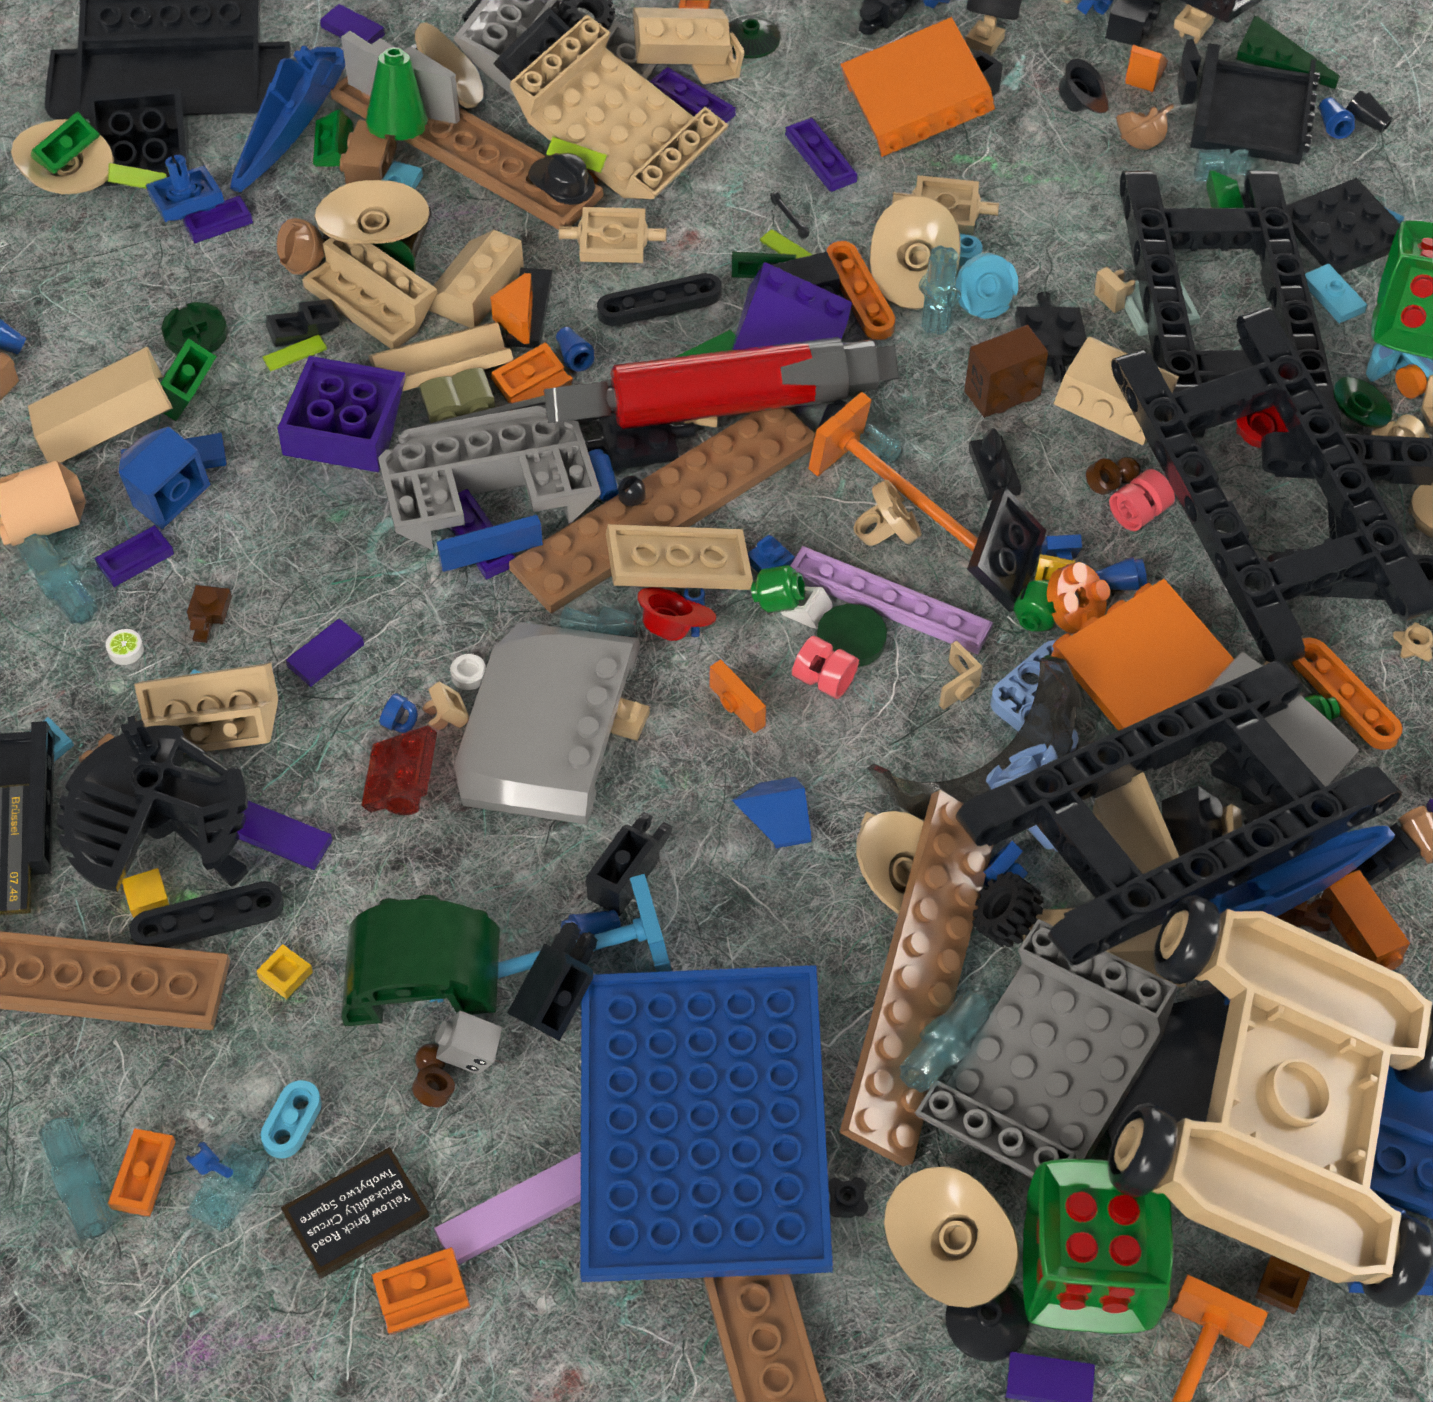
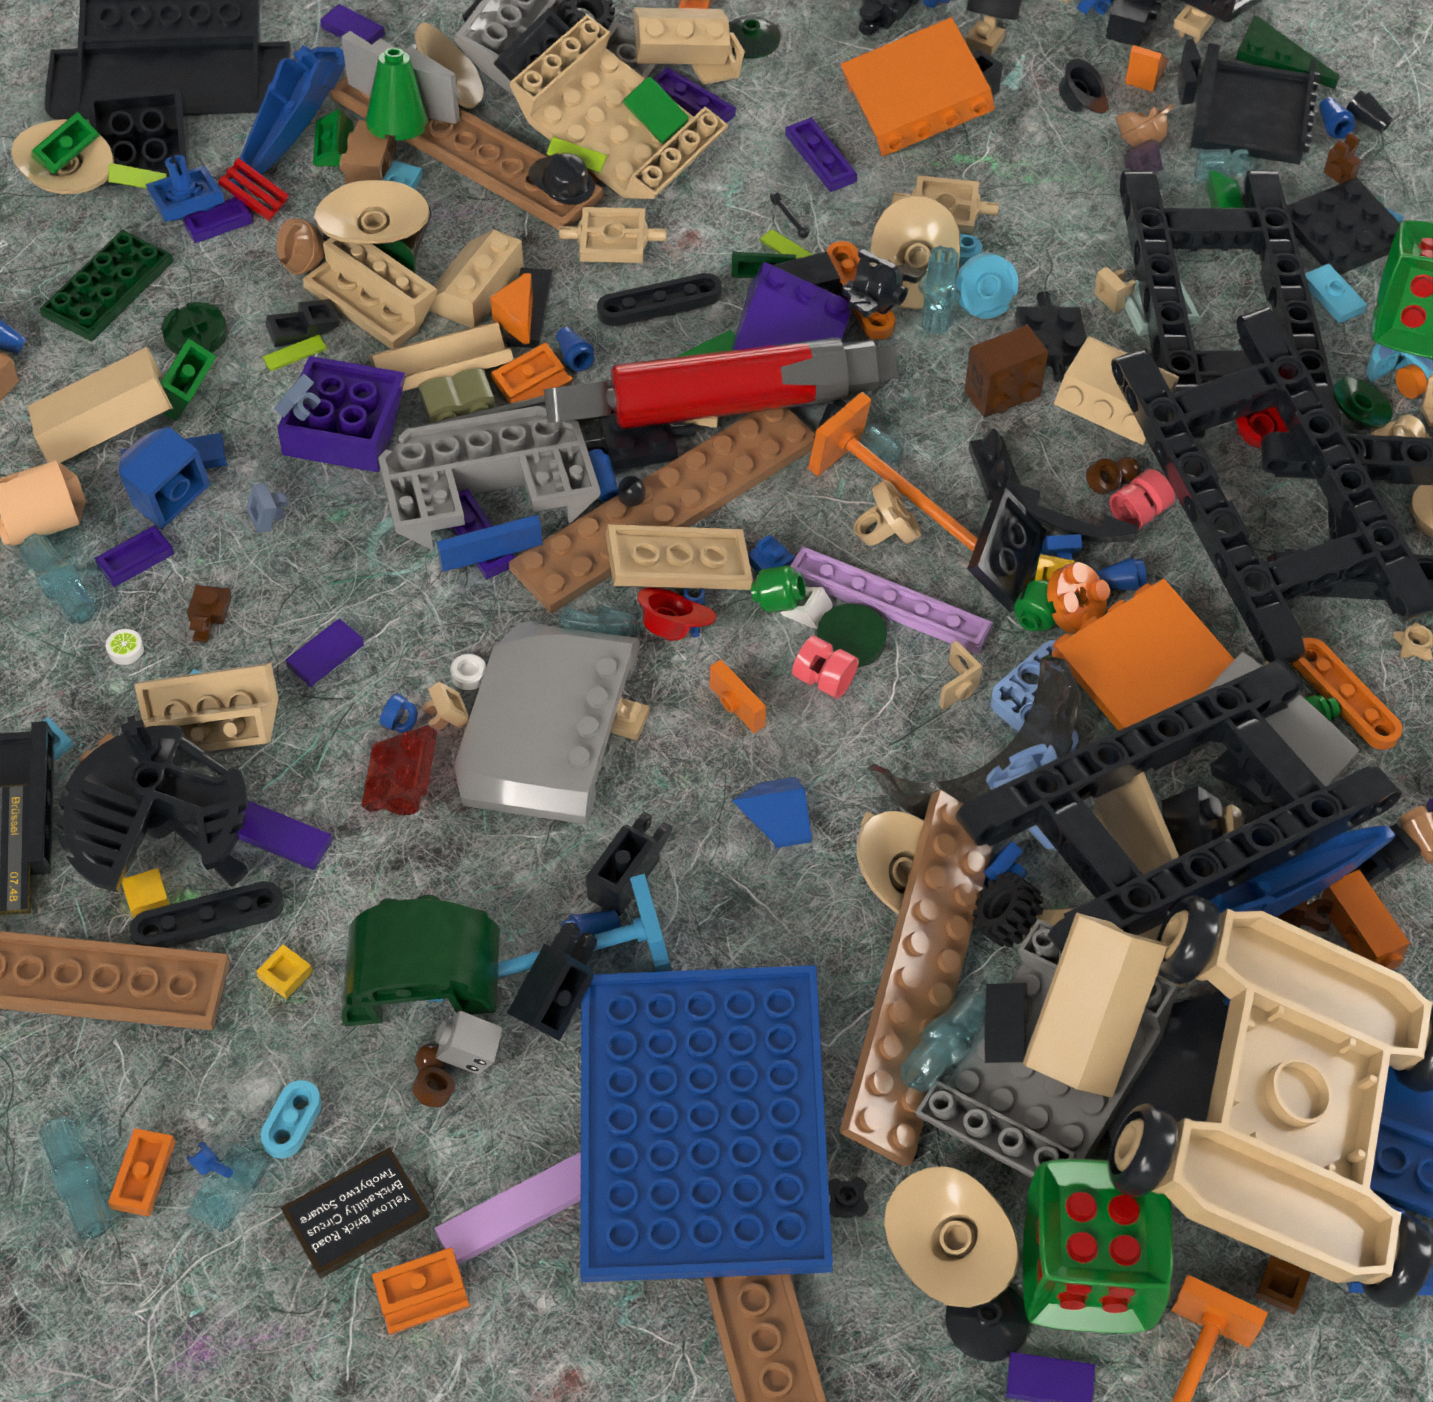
(106, 285): none -> dark green tile
(261, 181): none -> red tile
(265, 507): none -> sand blue tile
(296, 397): none -> sand blue tile
(656, 110): none -> green slope
(879, 286): none -> black helmet
(1006, 1022): none -> black slope
(1094, 1005): none -> tan slope
(1111, 529): none -> black slope
(1144, 157): none -> clear purple tile
(1341, 161): none -> reddish brown plate

